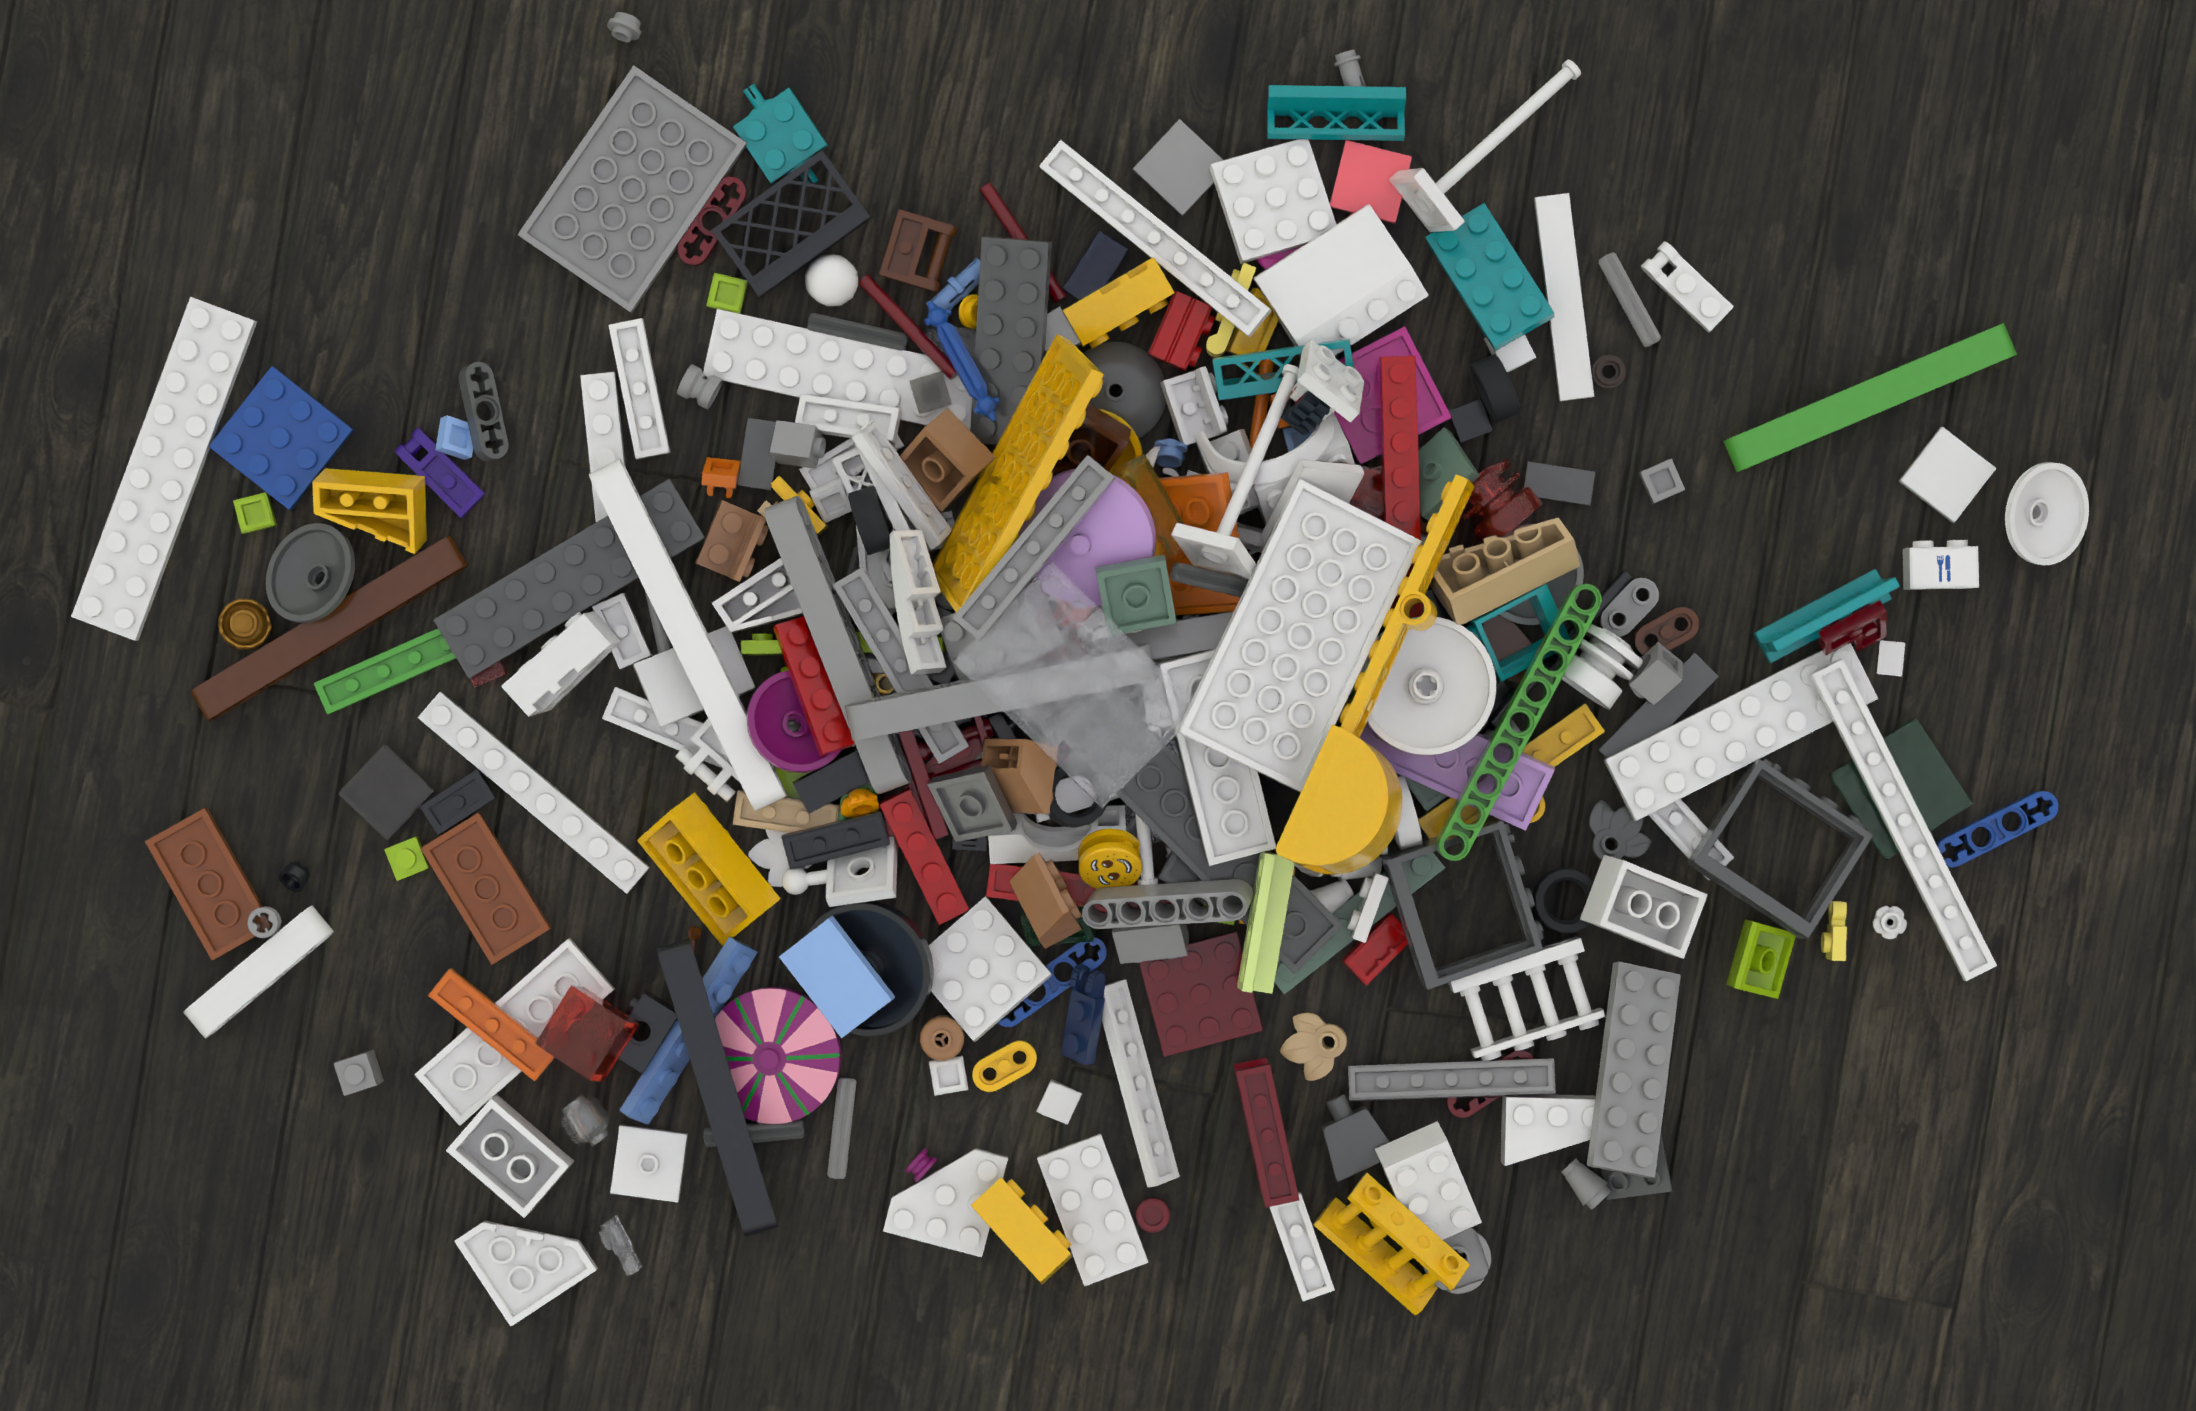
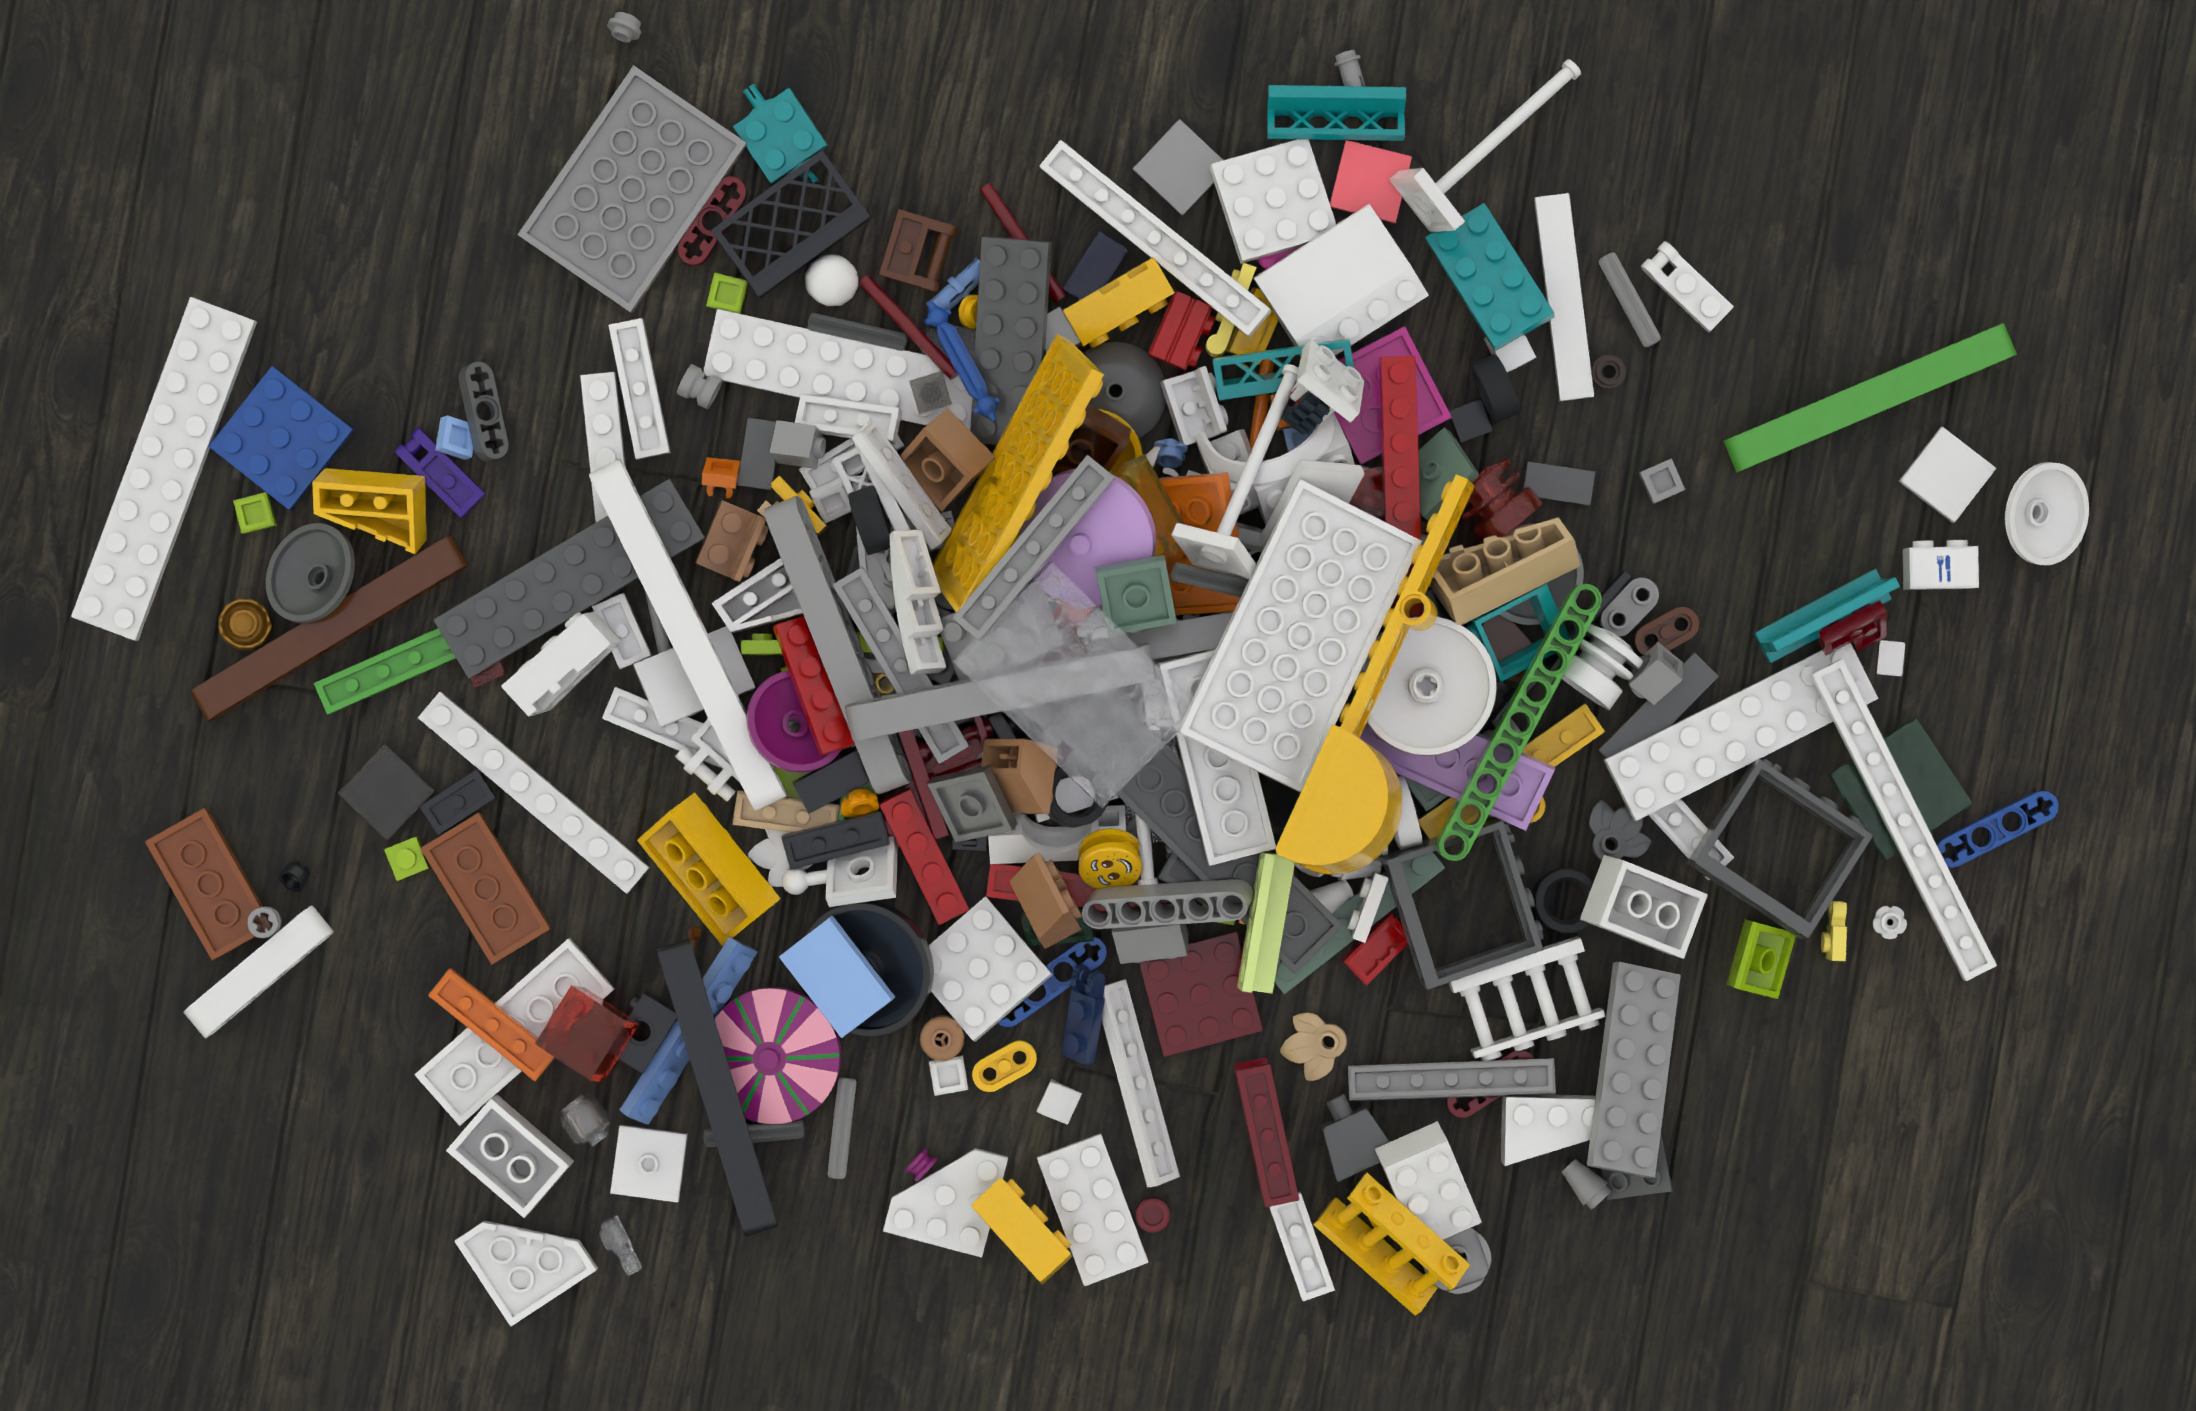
(358, 1072): light grey brick -> none

